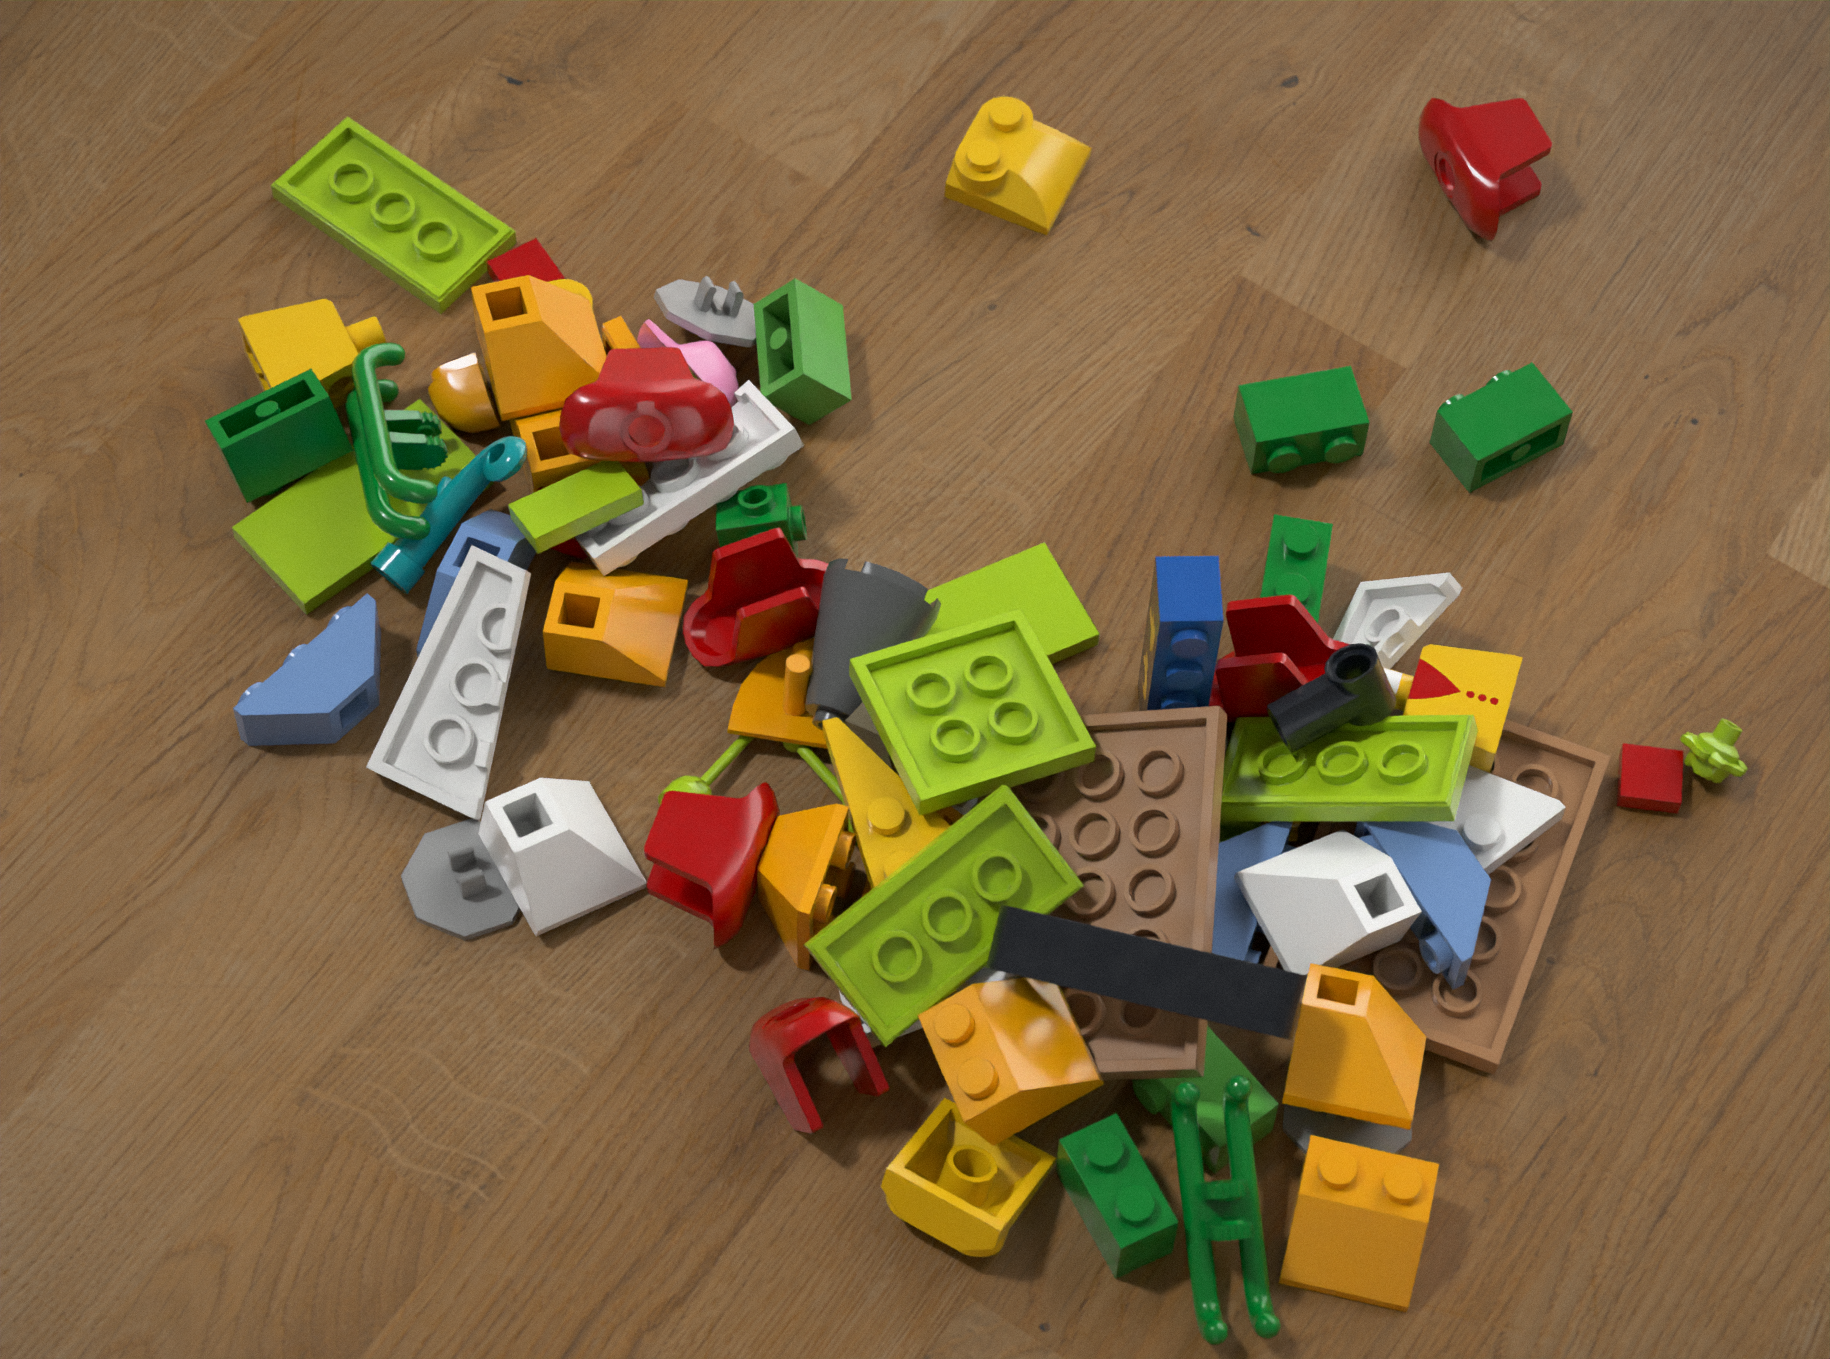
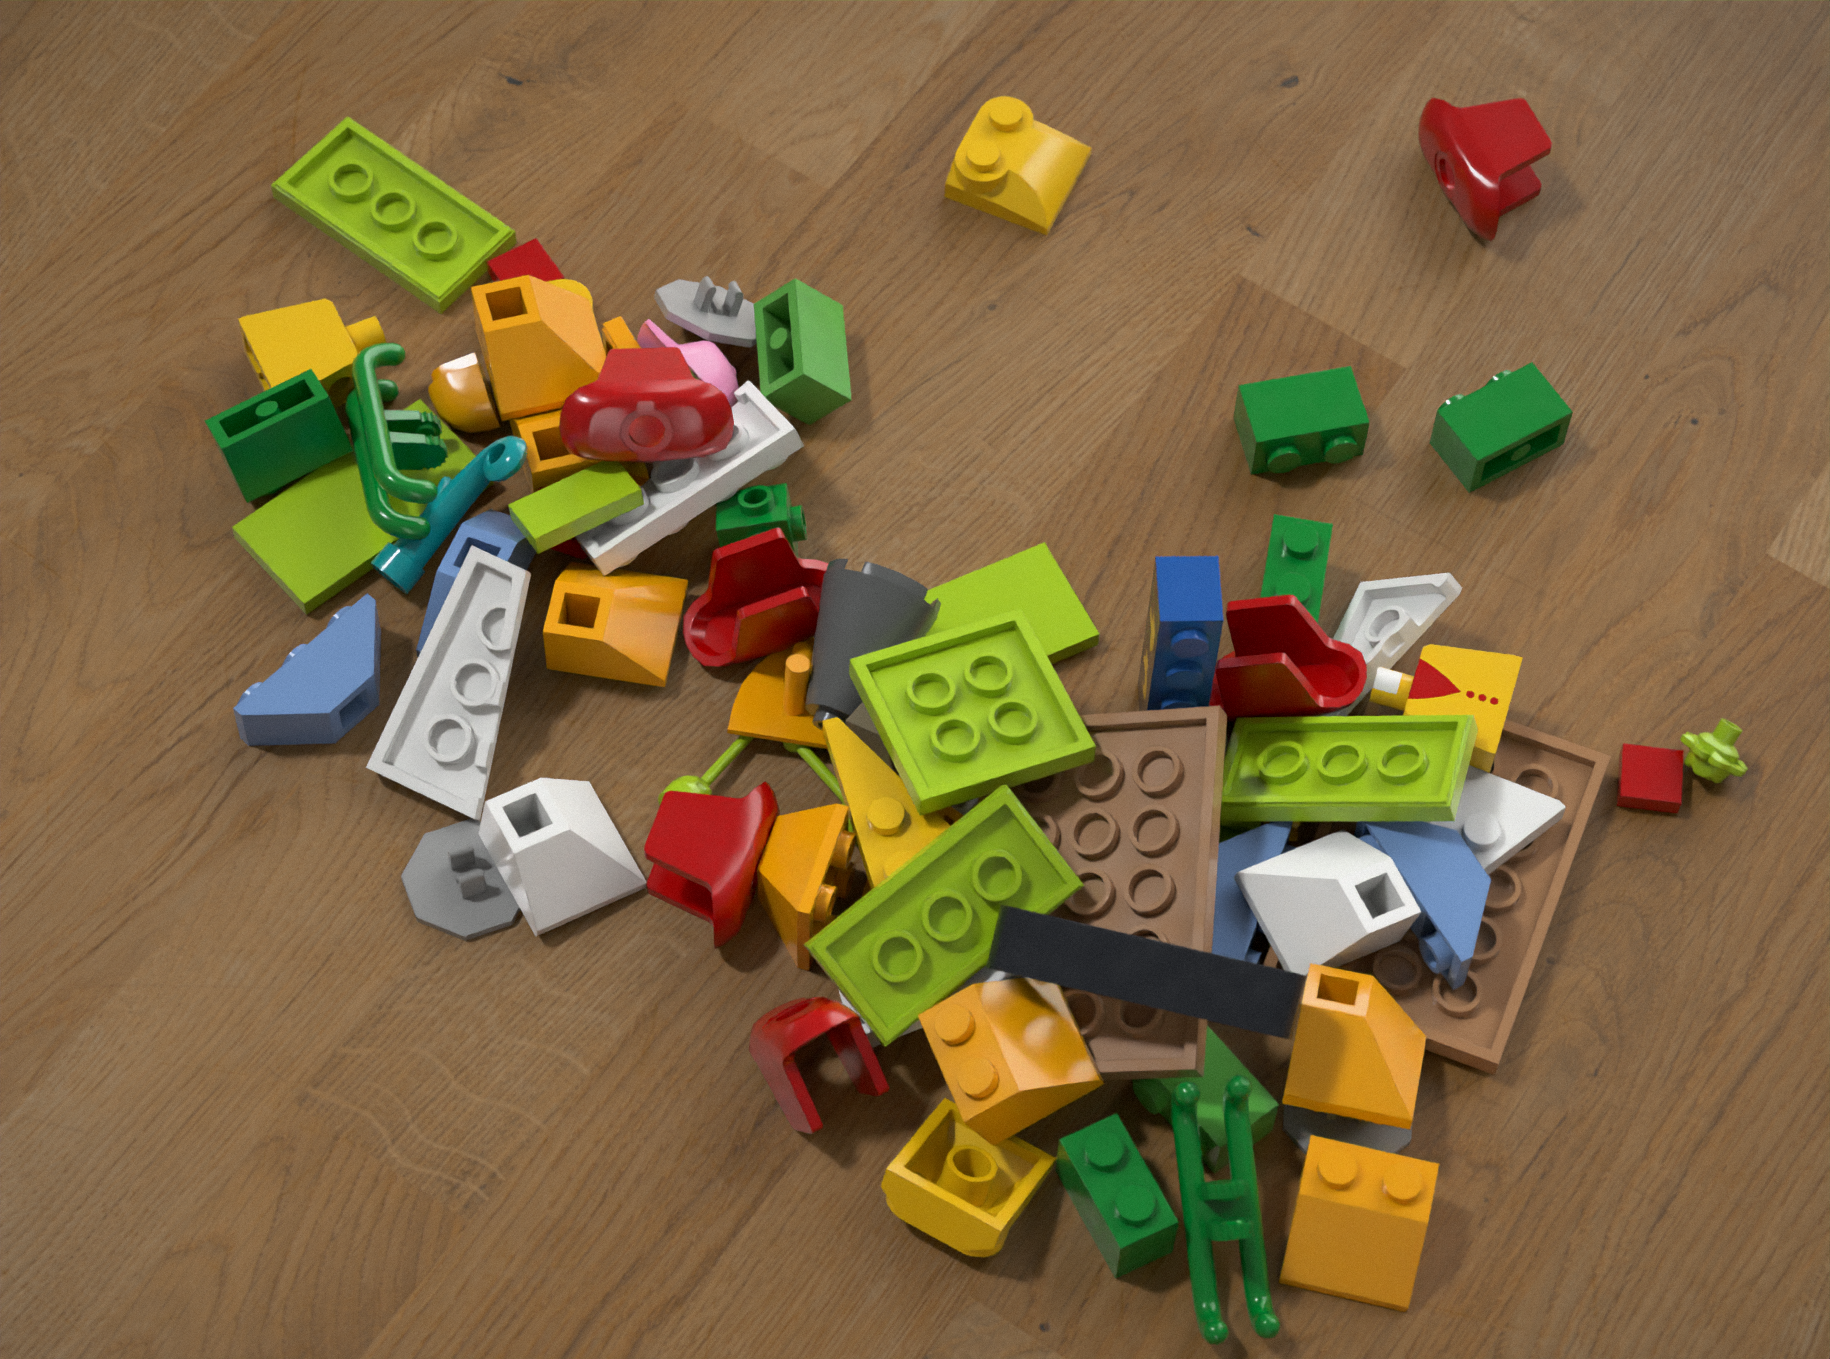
(1349, 691): black piece -> none

